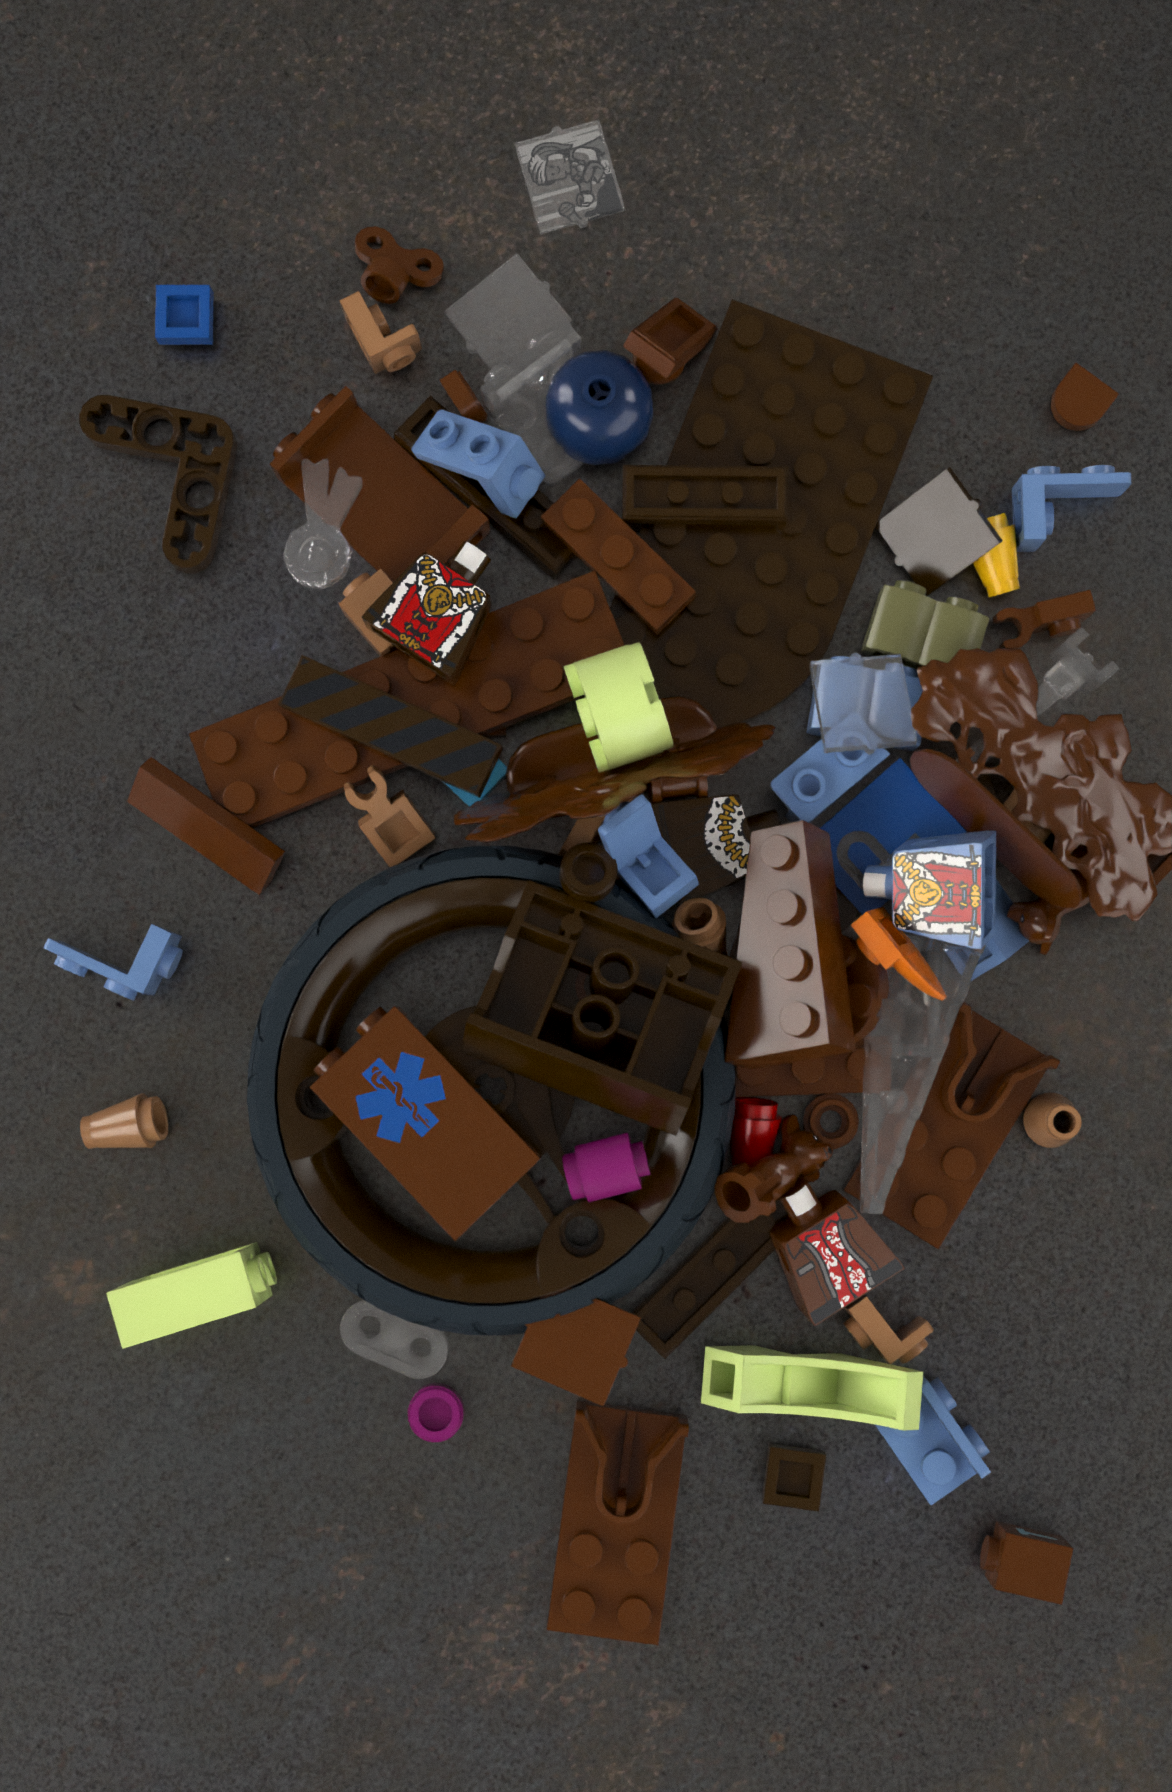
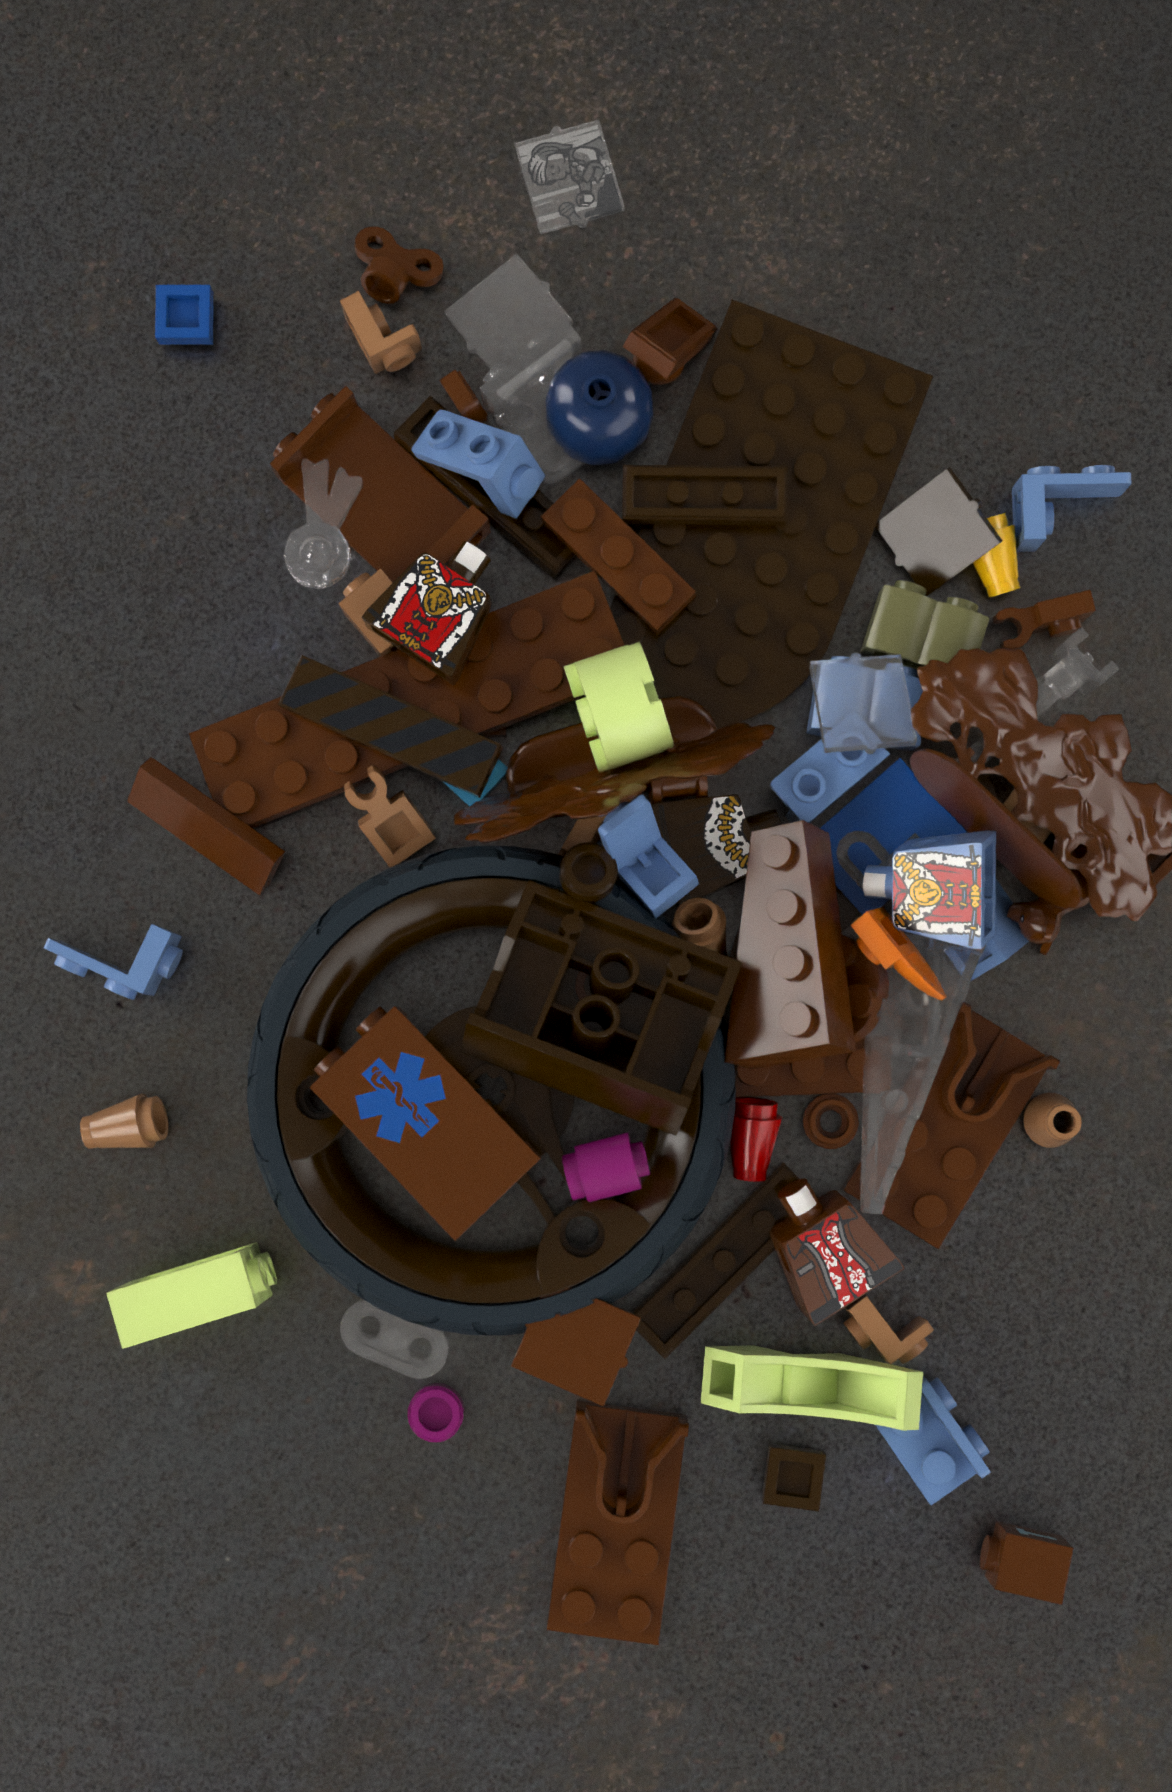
(192, 466): dark brown beam -> none
(753, 1188): reddish brown animal -> none
(1081, 399): reddish brown tile -> none

